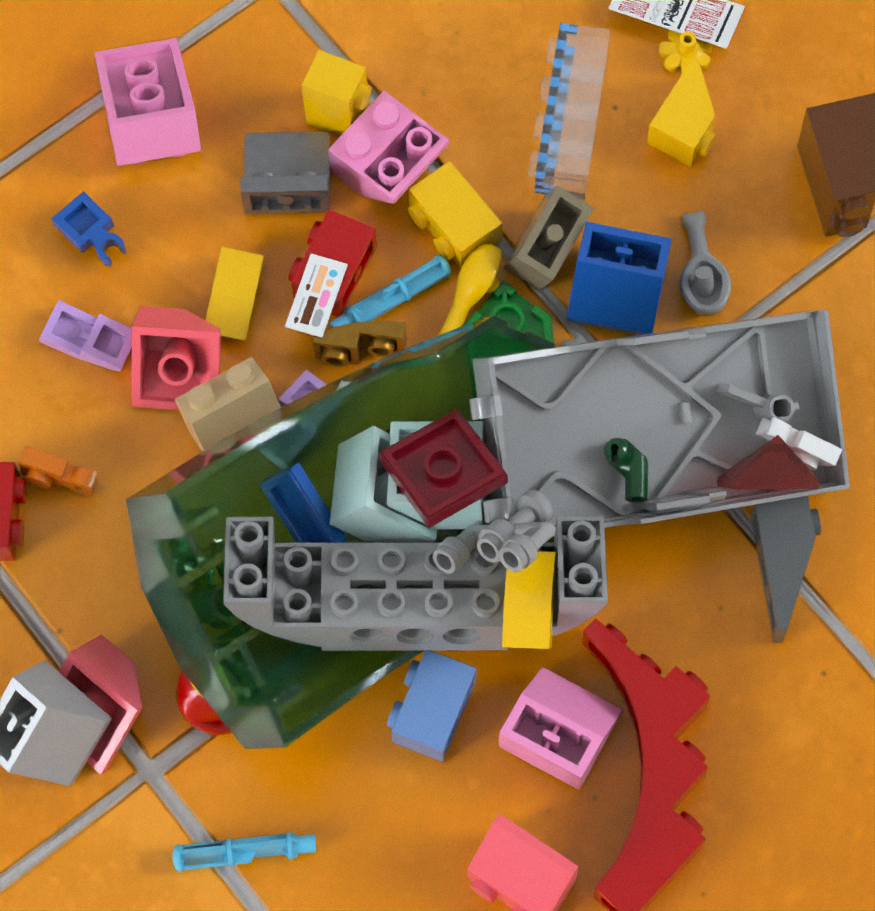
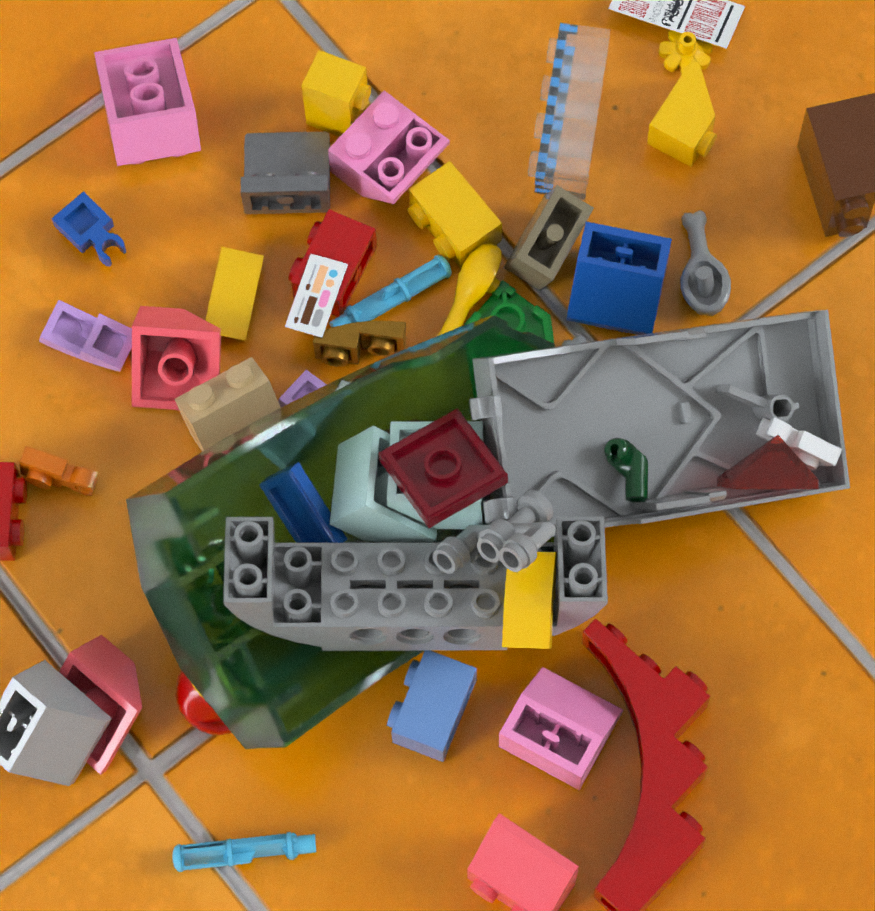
(784, 542): dark grey slope -> none

